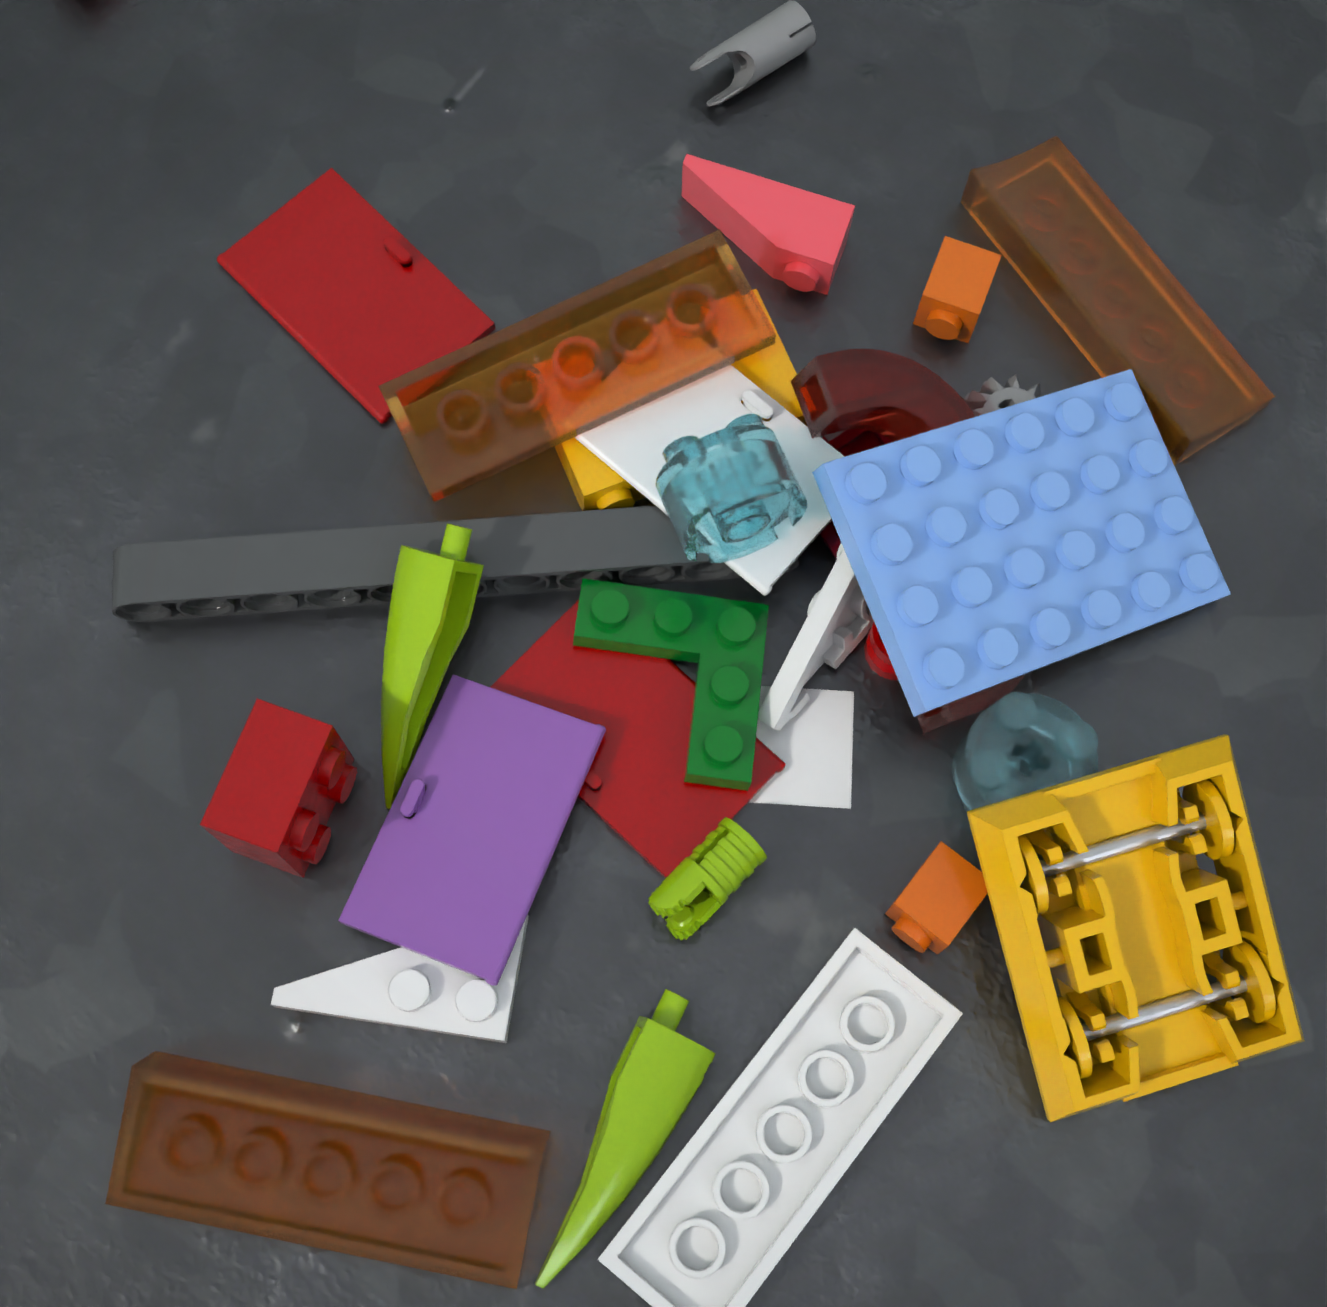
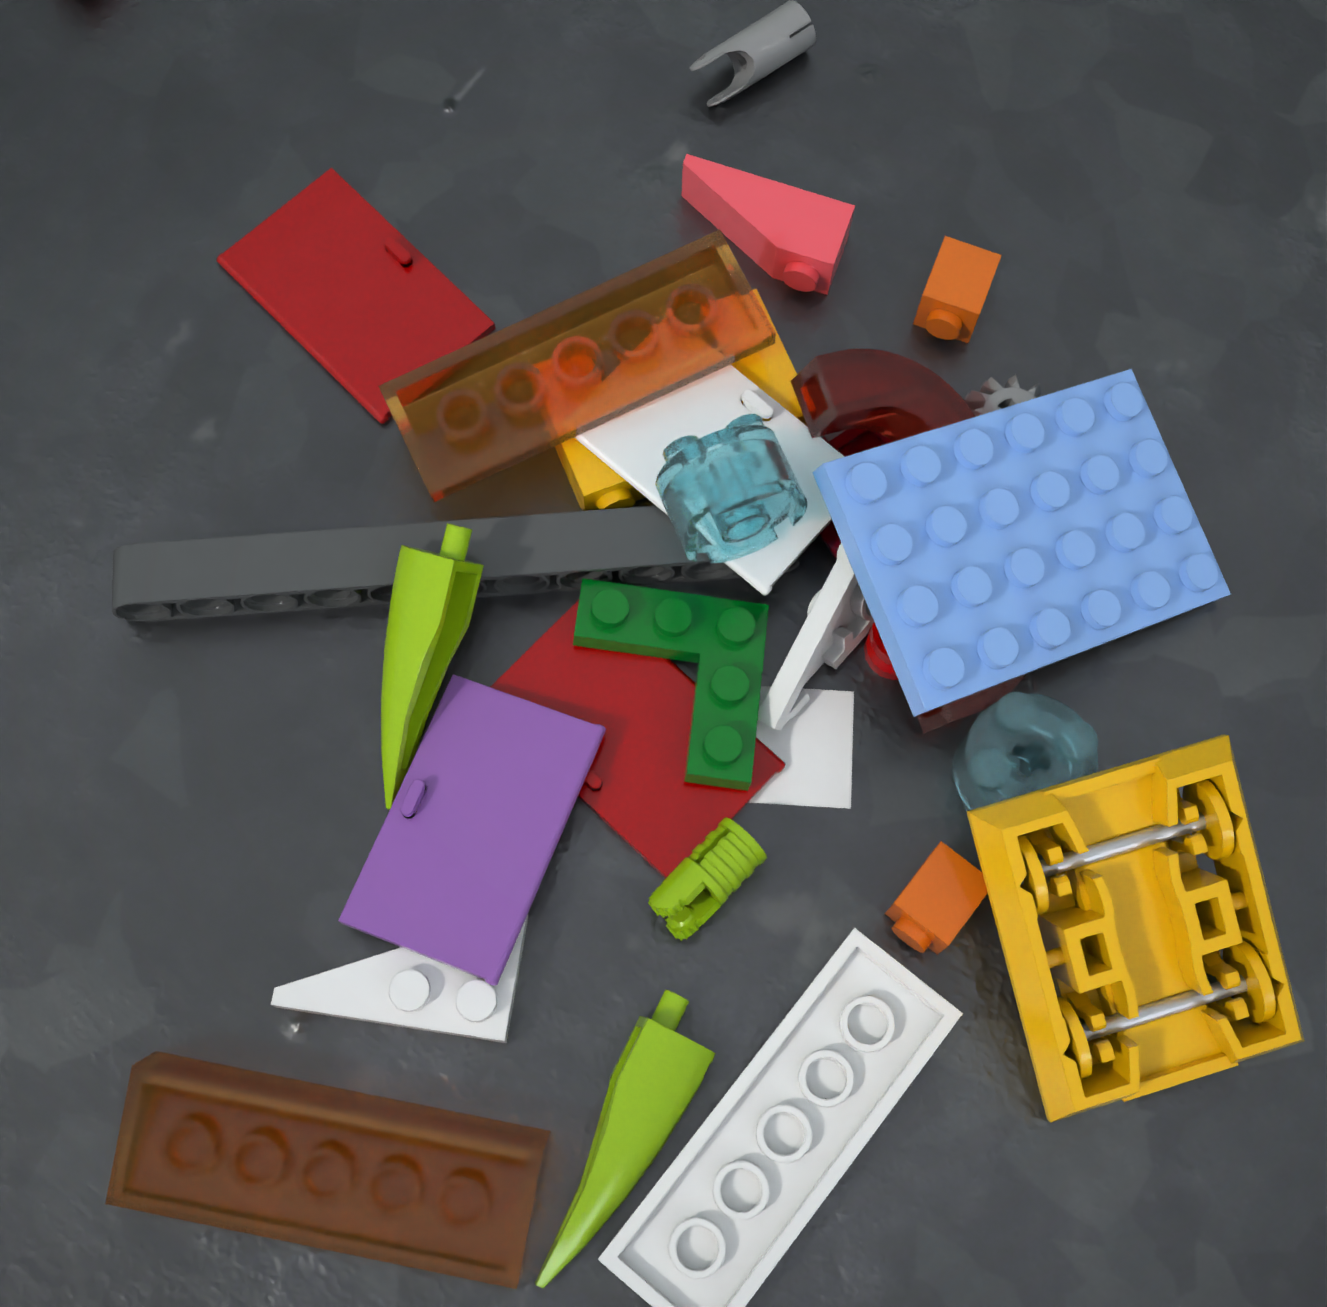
(281, 789): red brick -> none
(1114, 294): clear orange arch -> none

